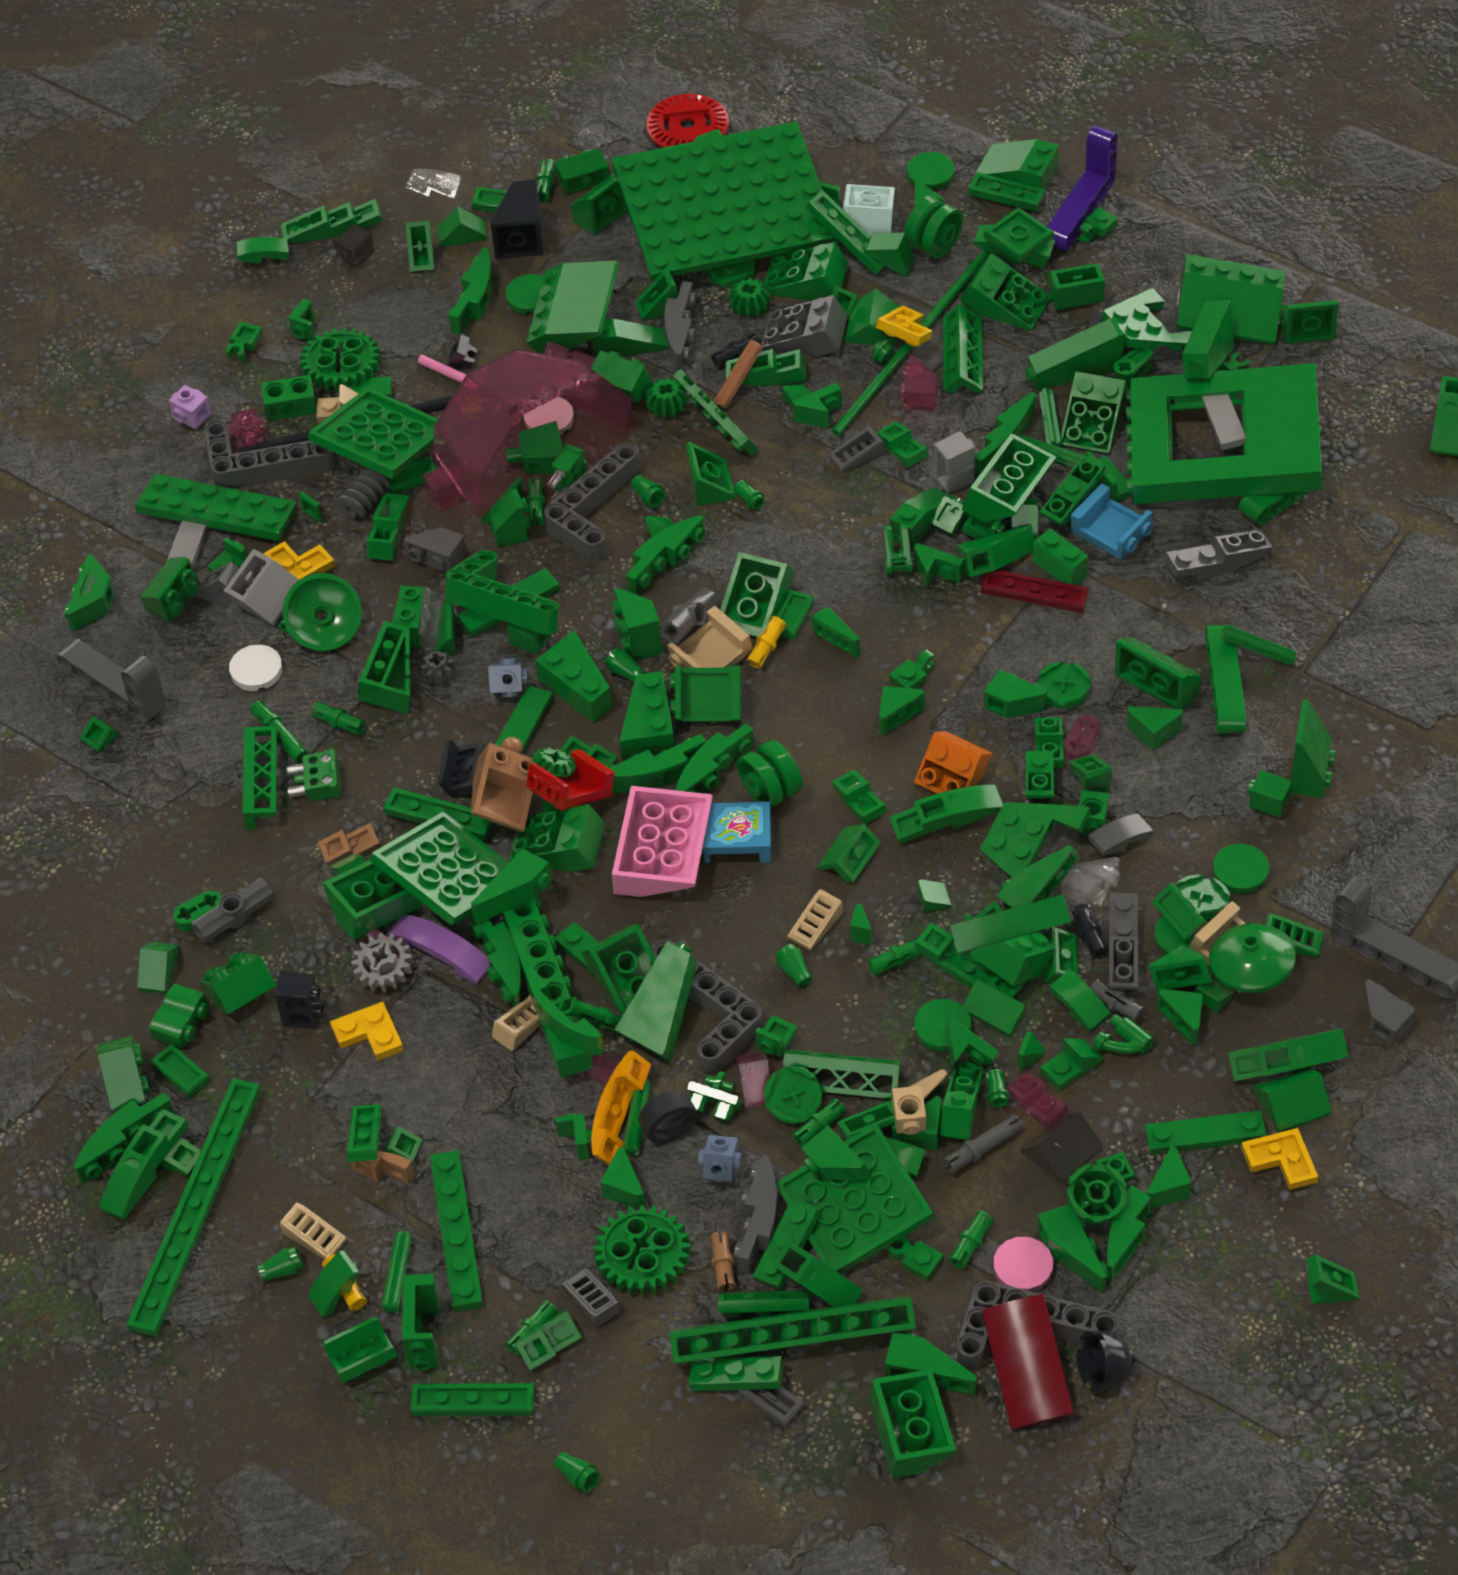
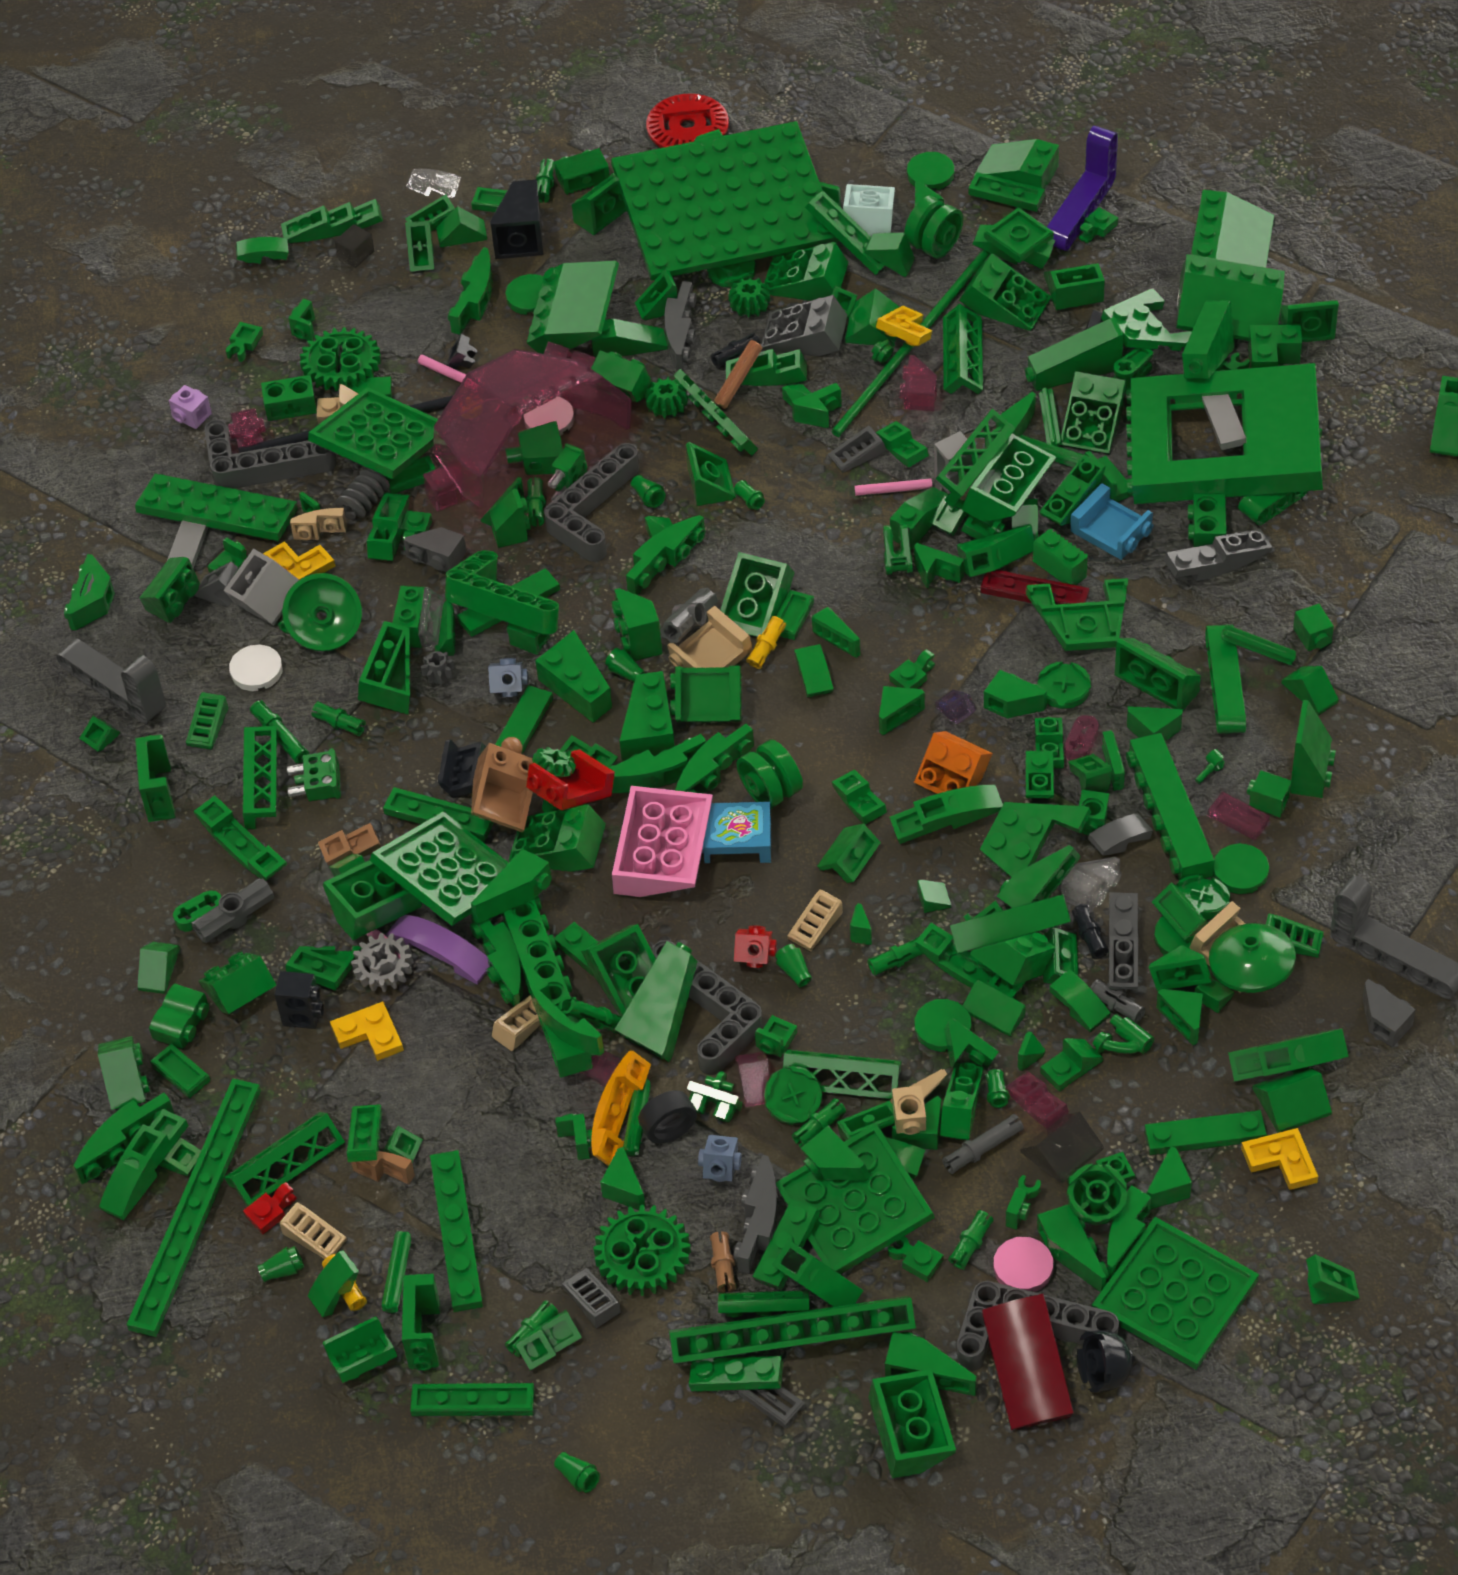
(155, 793): none -> green panel
(210, 705): none -> green slope
(237, 840): none -> green slope
(268, 1211): none -> red plate
(279, 1149): none -> green fence
(310, 524): none -> tan slope
(325, 963): none -> green wing
(415, 523): none -> green plate
(441, 206): none -> green slope
(746, 952): none -> red brick
(813, 670): none -> green slope
(893, 487): none -> bright pink bar
(956, 706): none -> clear purple slope
(980, 461): none -> green fence
(1018, 1207): none -> green plate
(1082, 624): none -> green wing
(1113, 758): none -> green tile
(1170, 807): none -> green brick
(1176, 1292): none -> green plate
(1208, 518): none -> green brick
(1215, 762): none -> green hand
(1232, 229): none -> slope
(1238, 815): none -> clear pink tile
(1274, 345): none -> green brick
(1313, 627): none -> green brick
(1313, 685): none -> green slope

